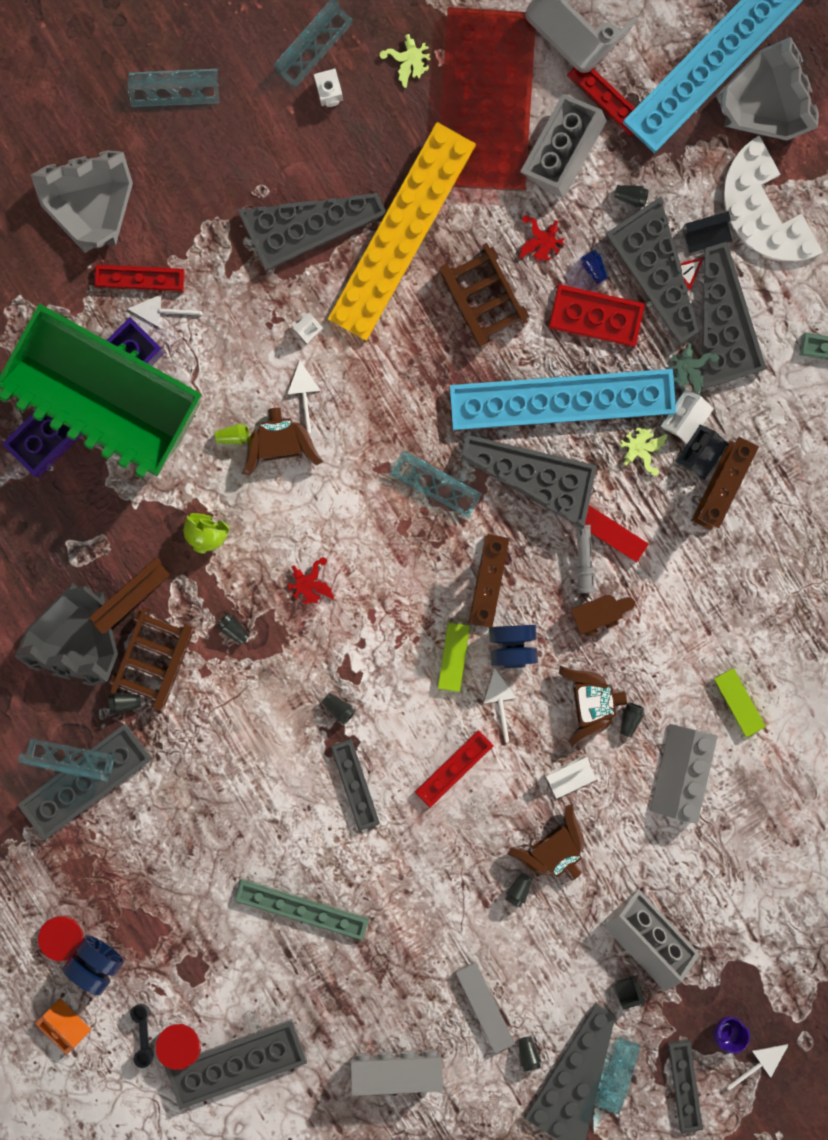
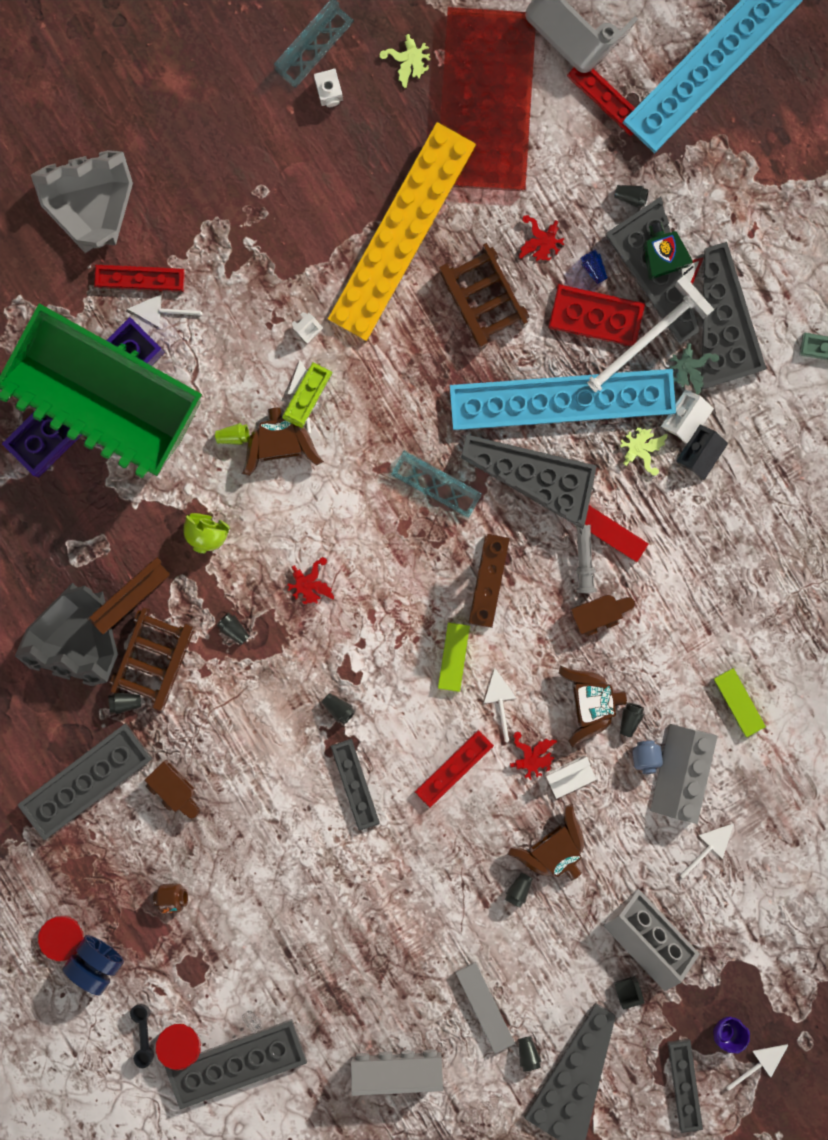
(63, 1026): orange panel -> none
(64, 767): clear light blue fence -> none
(170, 898): none -> reddish brown head
(172, 789): none -> reddish brown hinge
(173, 79): clear light blue fence -> none
(299, 227): dark grey wing -> none
(301, 909): sand green tile -> none
(307, 395): none -> lime tile
(513, 650): dark blue wheel -> none
(532, 760): none -> red piece
(564, 145): light grey slope -> none
(618, 1076): clear light blue slope -> none
(647, 757): none -> sand blue head
(665, 252): none -> dark green torso
(691, 299): none -> white tile
(707, 232): black panel -> none
(717, 840): none -> white piece
(724, 483): reddish brown fence -> none
(753, 214): white plate -> none
(770, 95): light grey panel -> none

